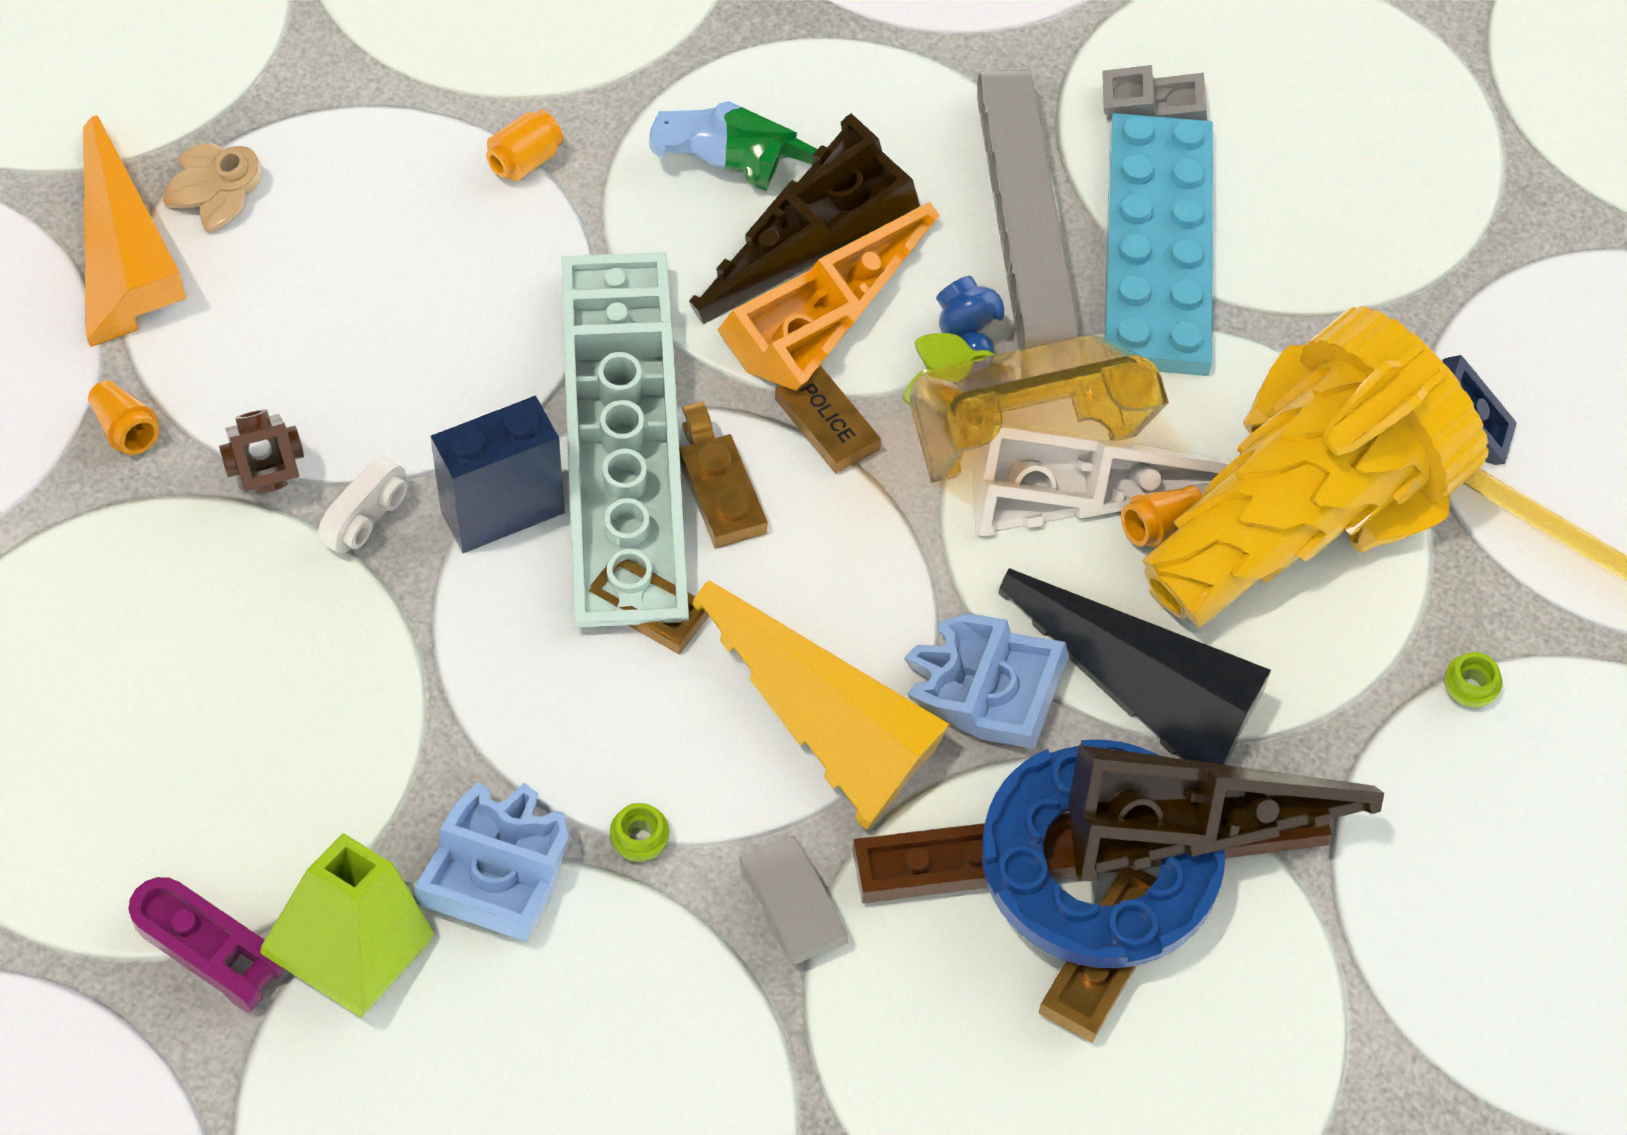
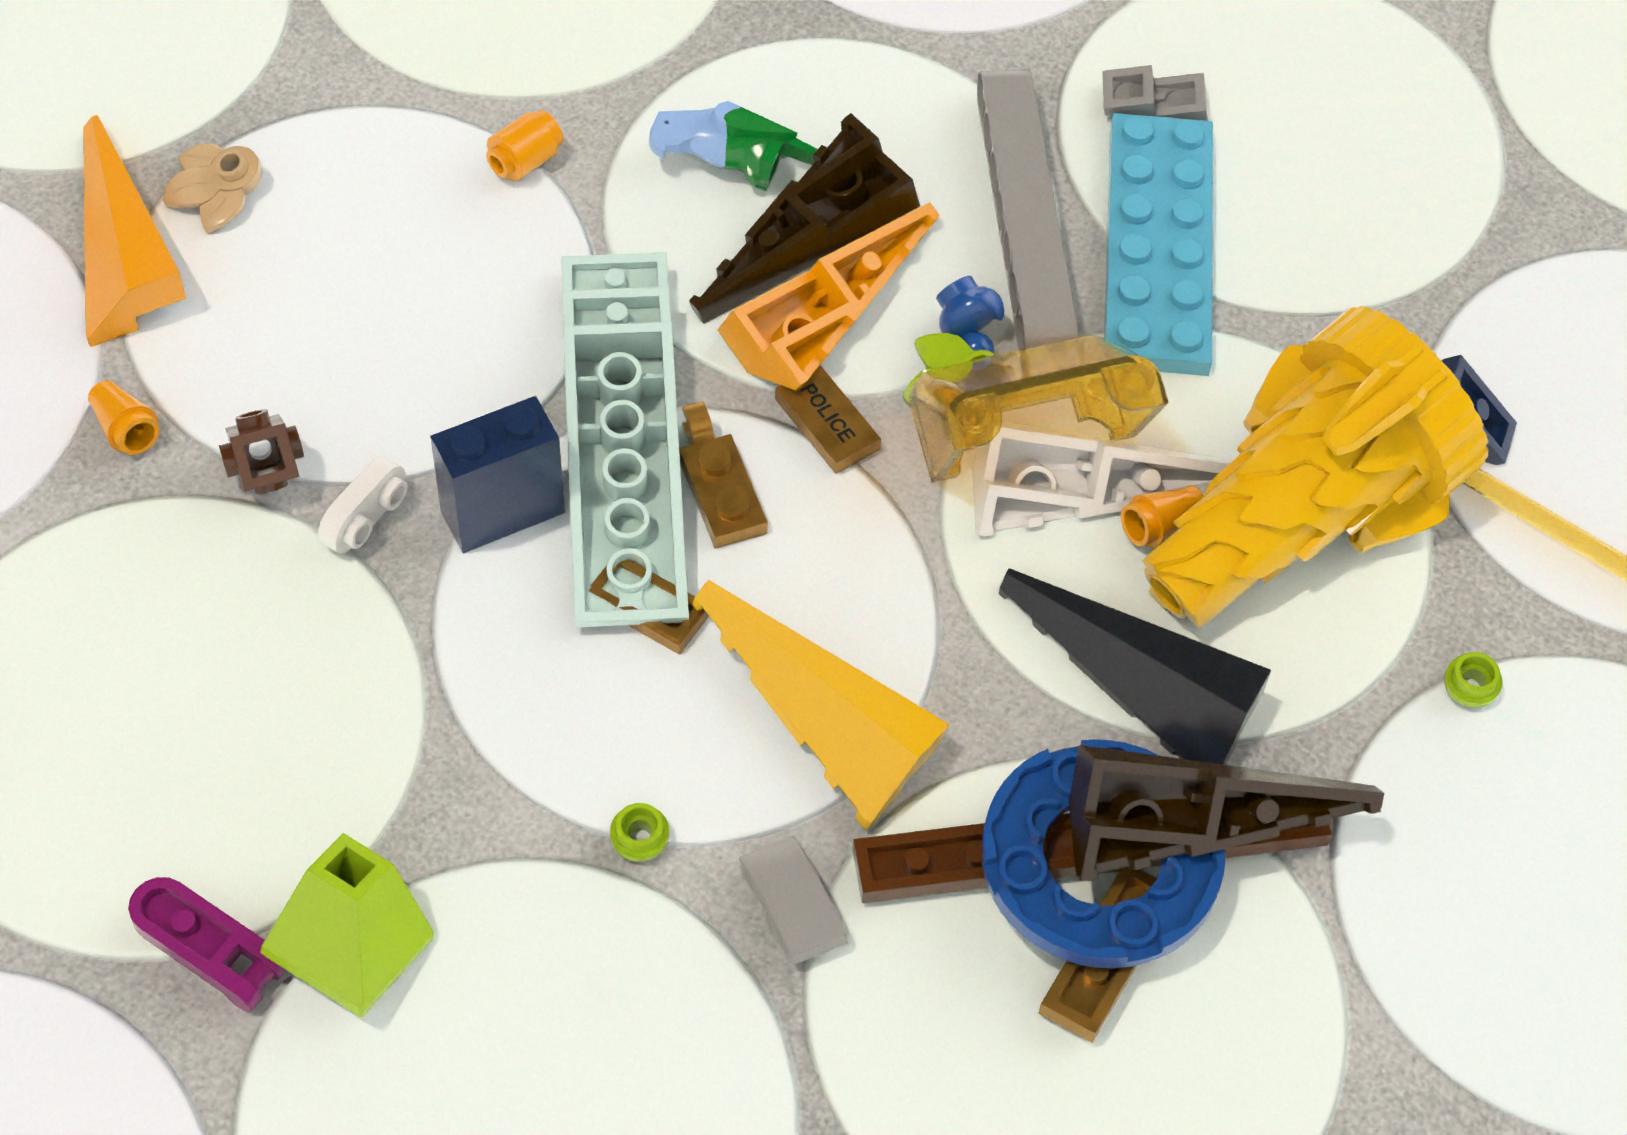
(495, 862): light blue plate -> none
(989, 679): light blue plate -> none

